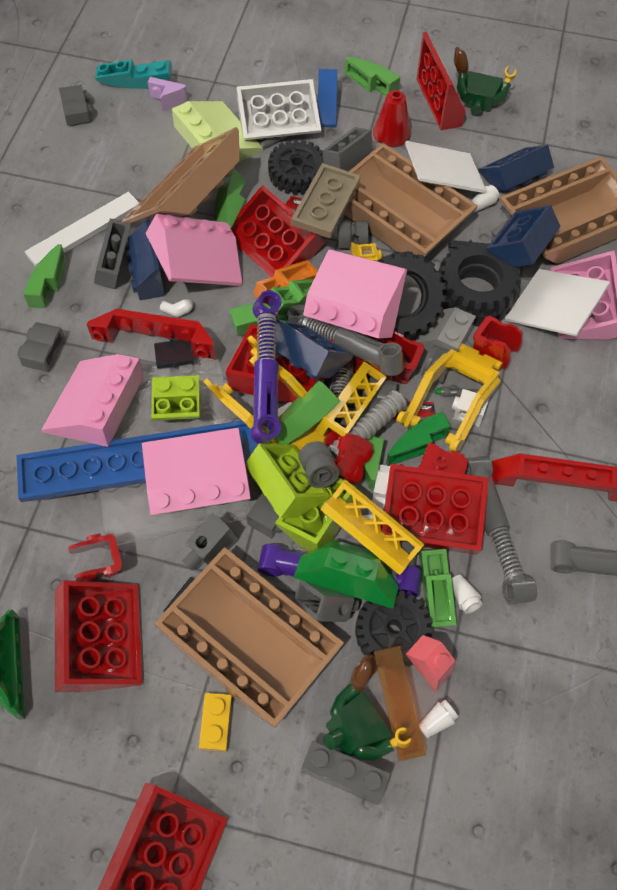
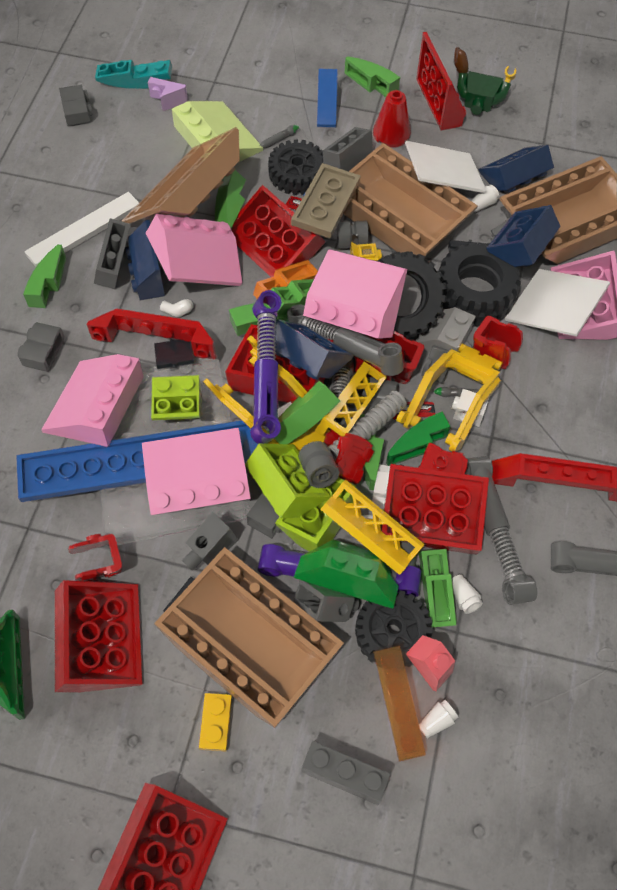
(278, 109): white slope -> none
(355, 721): dark green torso -> none

